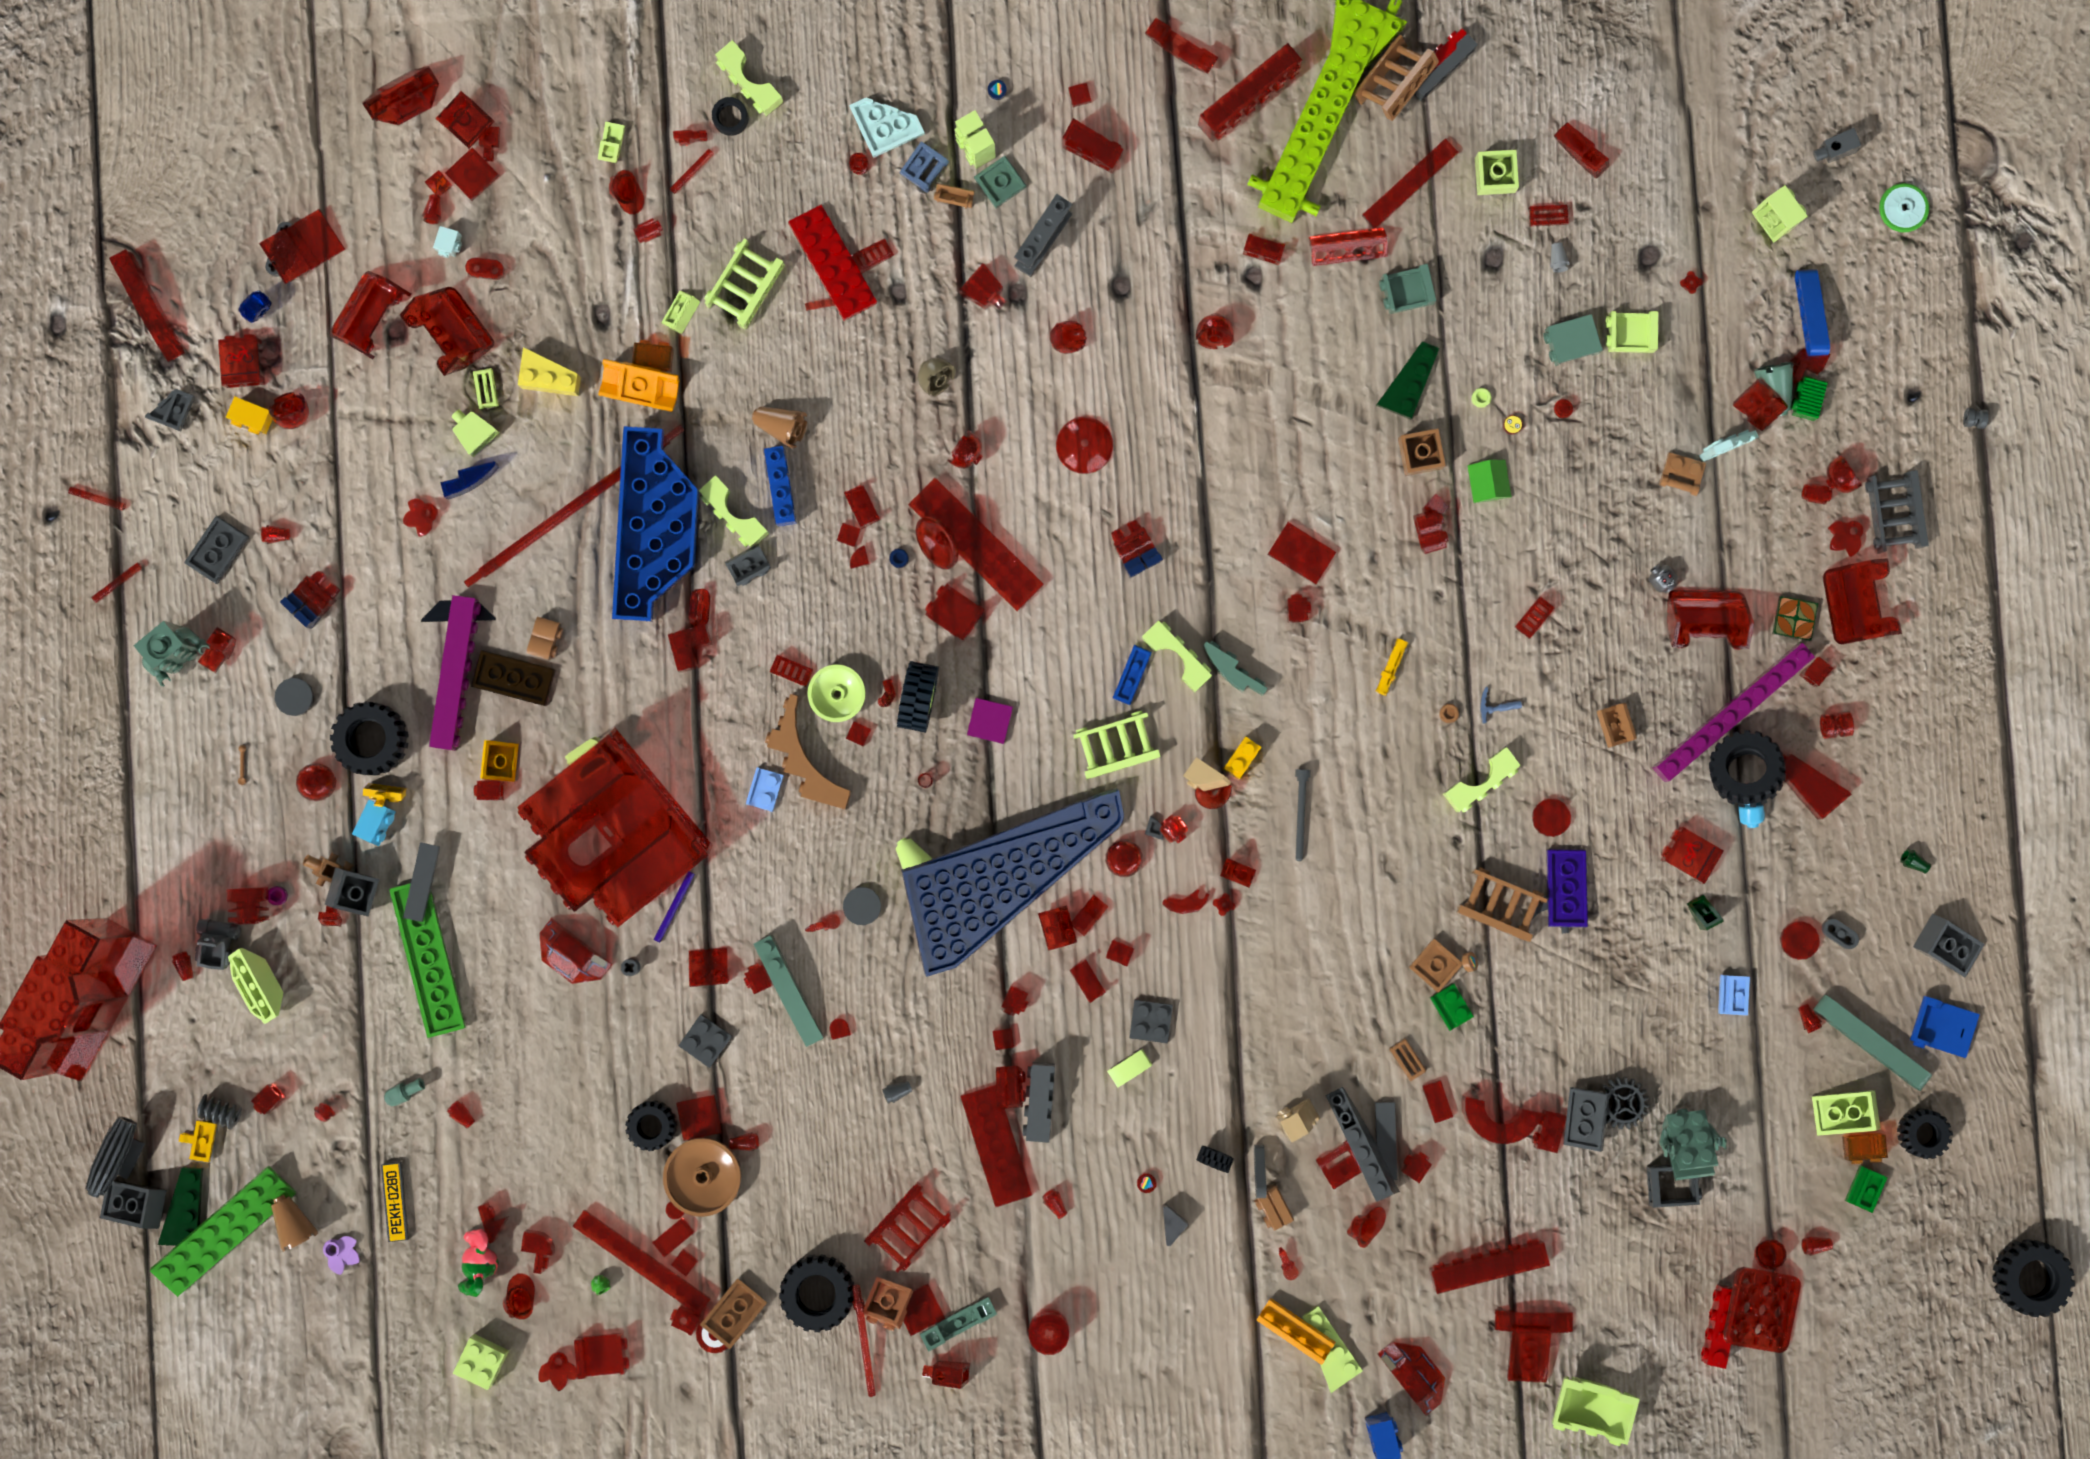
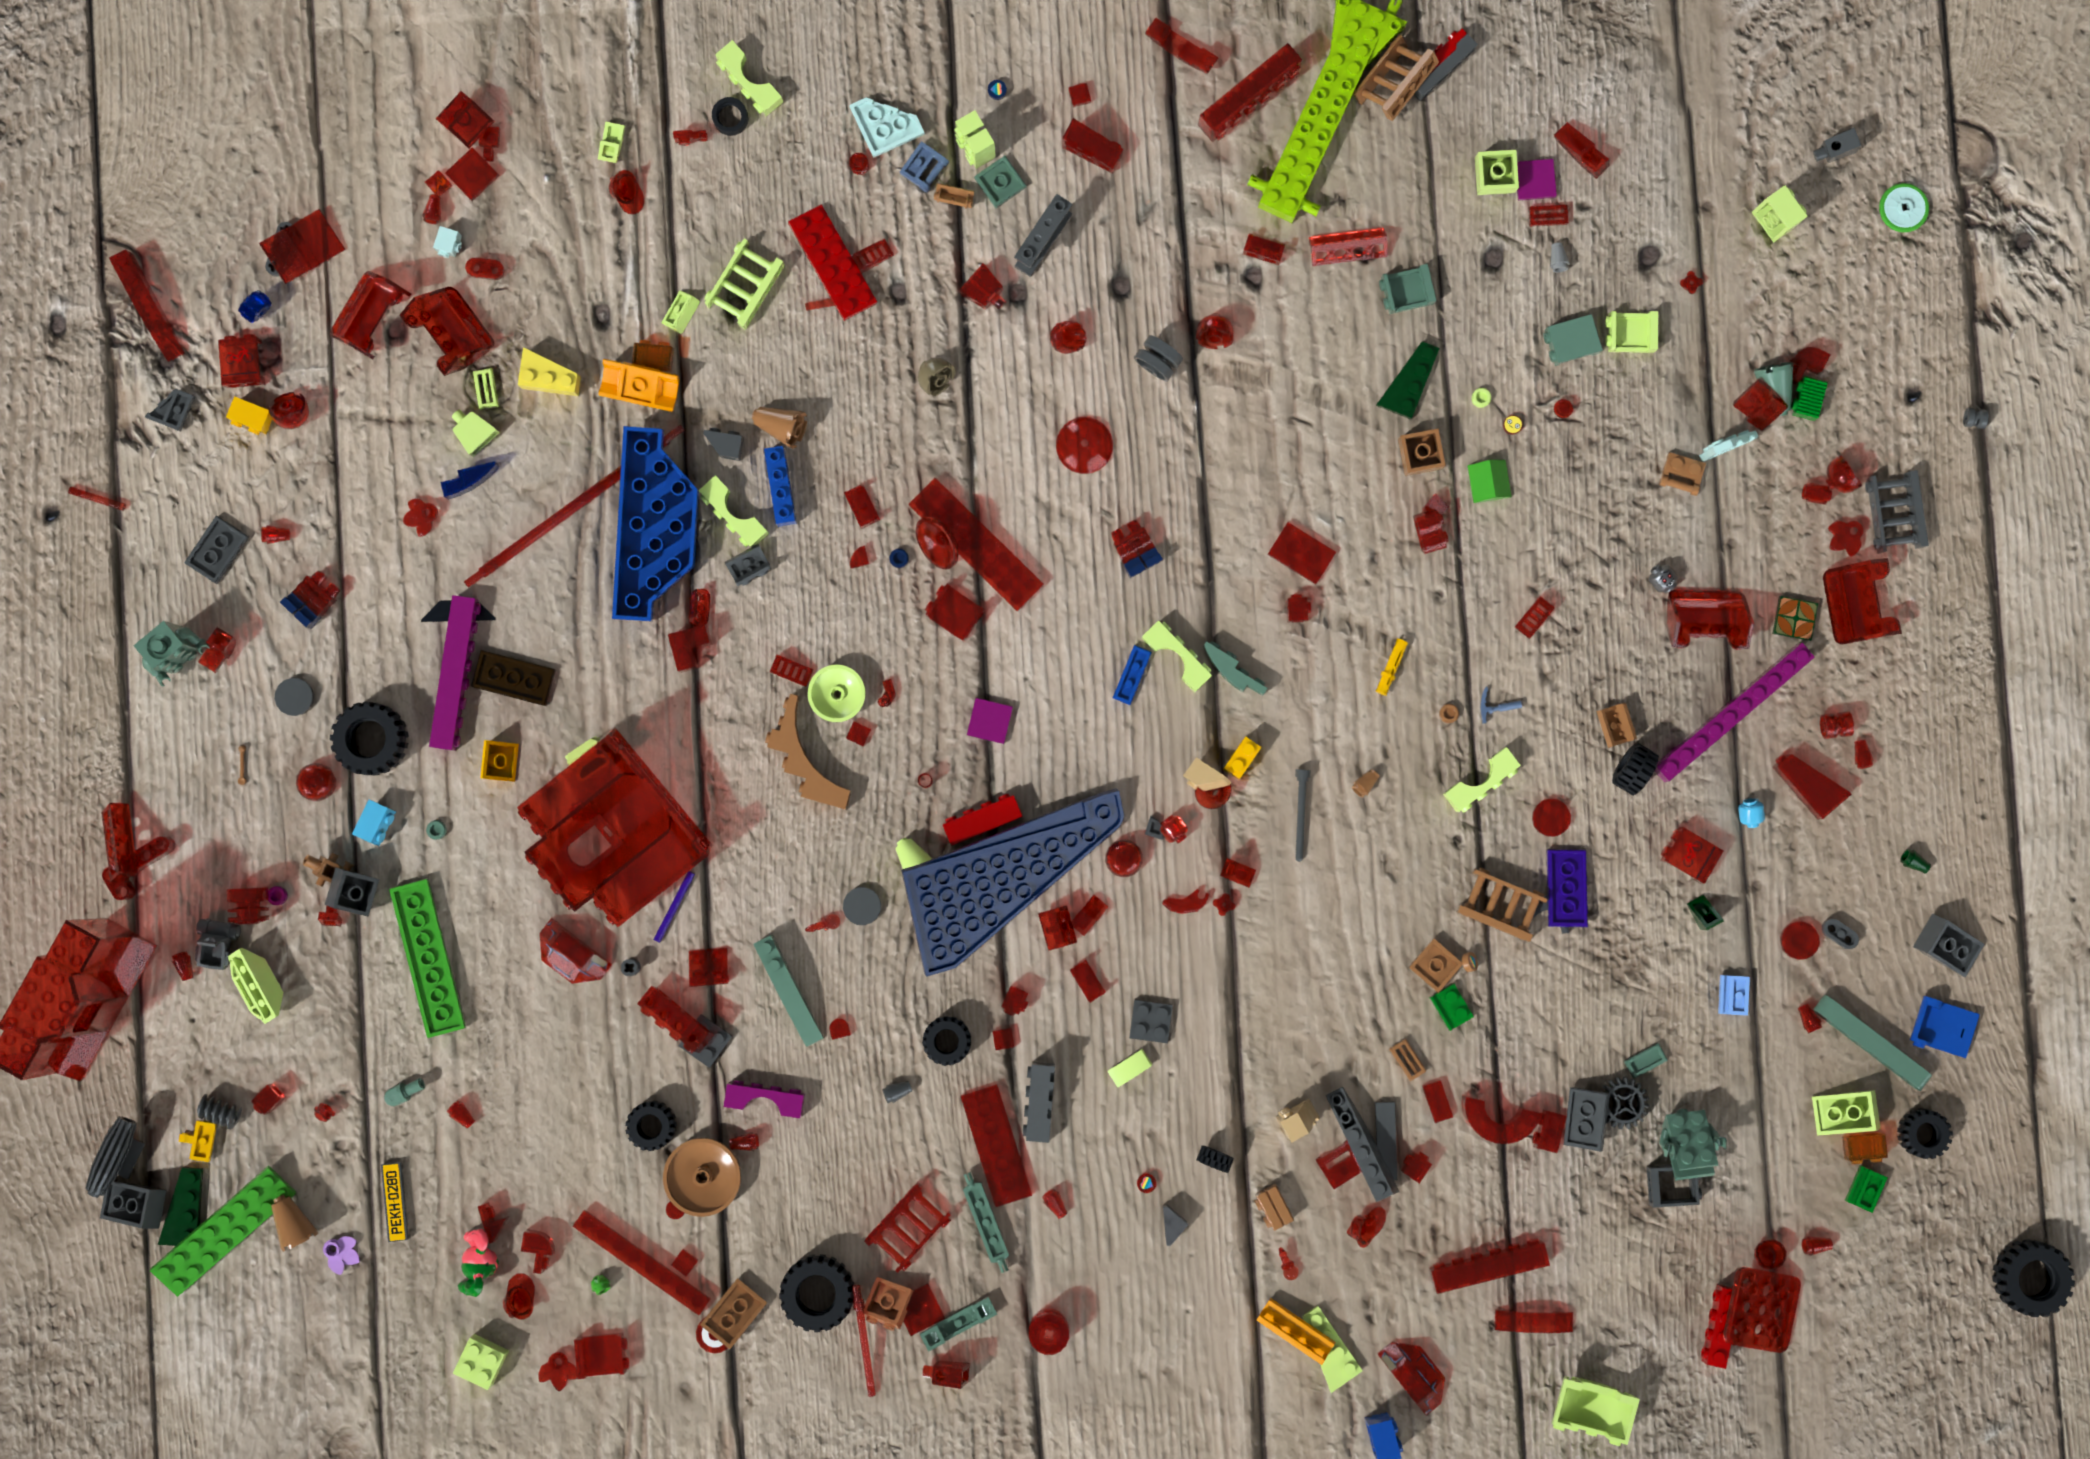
(116, 582): clear red bar -> none
(119, 841): none -> clear red fence
(142, 863): none -> clear red beam
(381, 792): yellow plate -> none
(403, 97): clear red wedge -> none
(421, 882): dark grey tile -> none
(436, 830): none -> sand green tile
(489, 790): clear red brick -> none
(544, 638): medium nougat brick -> none
(648, 230): clear red brick -> none
(673, 1237): clear red tile -> none
(675, 1019): none -> clear red brick
(691, 171): clear red bar -> none
(692, 1319): clear red brick -> none
(699, 1117): clear red plate -> none
(727, 445): none -> dark grey slope
(757, 978): clear red brick -> none
(764, 789): light blue plate -> none
(789, 1102): none -> magenta arch
(848, 535): clear red tile -> none
(917, 696): black wheel -> none
(934, 1052): none -> black tyre
(966, 451): clear red cylinder -> none
(982, 820): none -> red brick
(986, 1222): none -> sand green plate
(1009, 1087): clear red brick -> none
(1119, 953): clear red panel -> none
(1130, 757): yellowish green fence -> none
(1158, 358): none -> dark grey wheel
(1260, 1171): dark grey beam -> none
(1365, 783): none -> medium nougat cone
(1410, 183): clear red tile -> none
(1529, 1353): clear red tile -> none
(1536, 180): none -> magenta tile
(1635, 769): none -> black tyre
(1645, 1060): none -> sand green tile
(1747, 792): black tyre -> none
(1812, 312): blue beam -> none
(1816, 672): clear red panel -> none
(1863, 756): none -> clear red cone

